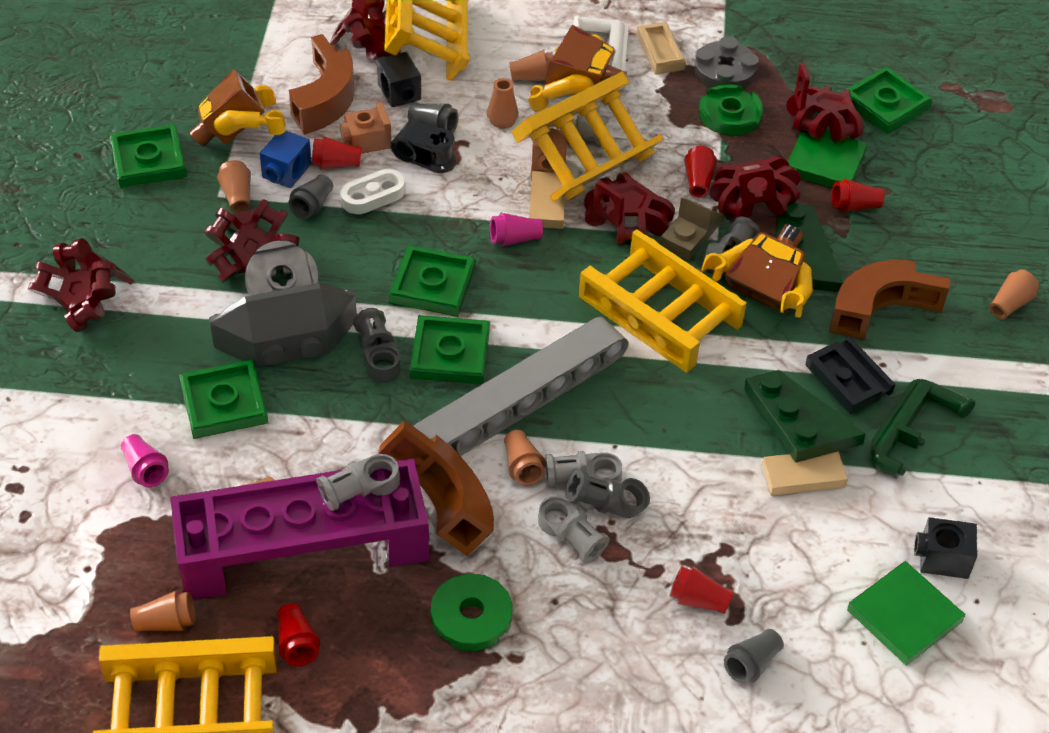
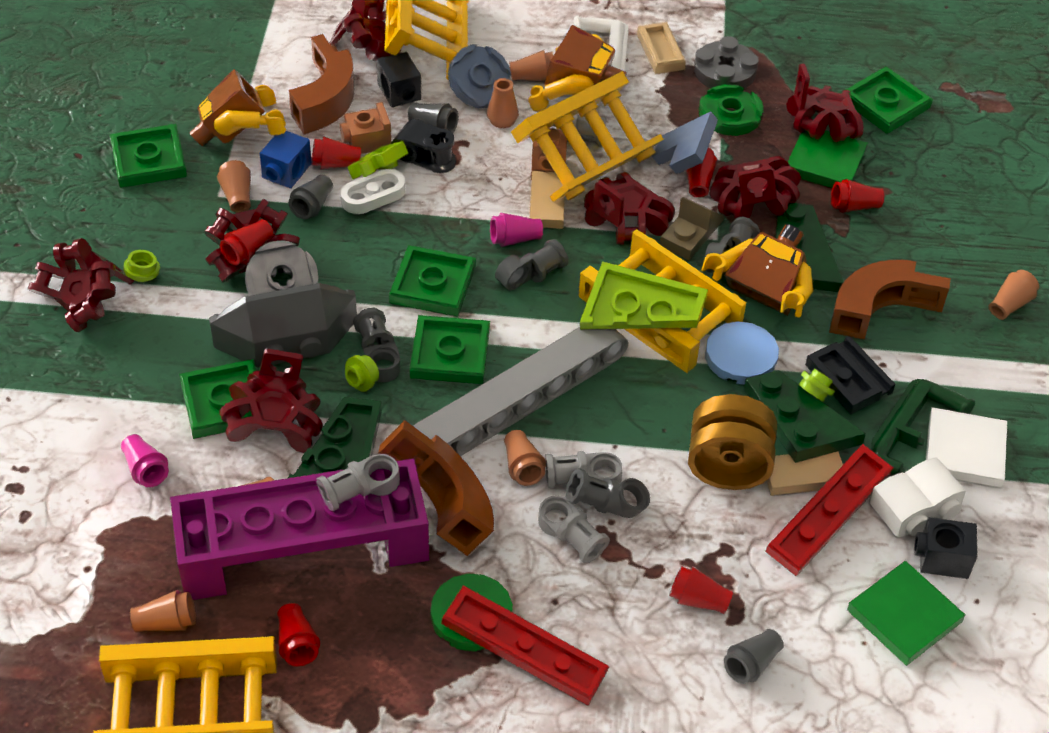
(141, 266): none -> lime plate
(244, 242): none -> red cone
(274, 402): none -> dark red piece
(345, 437): none -> dark green wing
(361, 372): none -> lime plate
(381, 158): none -> lime plate
(474, 74): none -> sand blue tile
(516, 271): none -> dark grey connector
(525, 645): none -> red tile
(641, 300): none -> lime wing
(686, 144): none -> sand blue tile
(733, 442): none -> pearl gold wheel
(741, 351): none -> light blue tile
(816, 384): none -> lime plate
(828, 510): none -> red tile
(913, 496): none -> white brick
(968, 446): none -> white tile

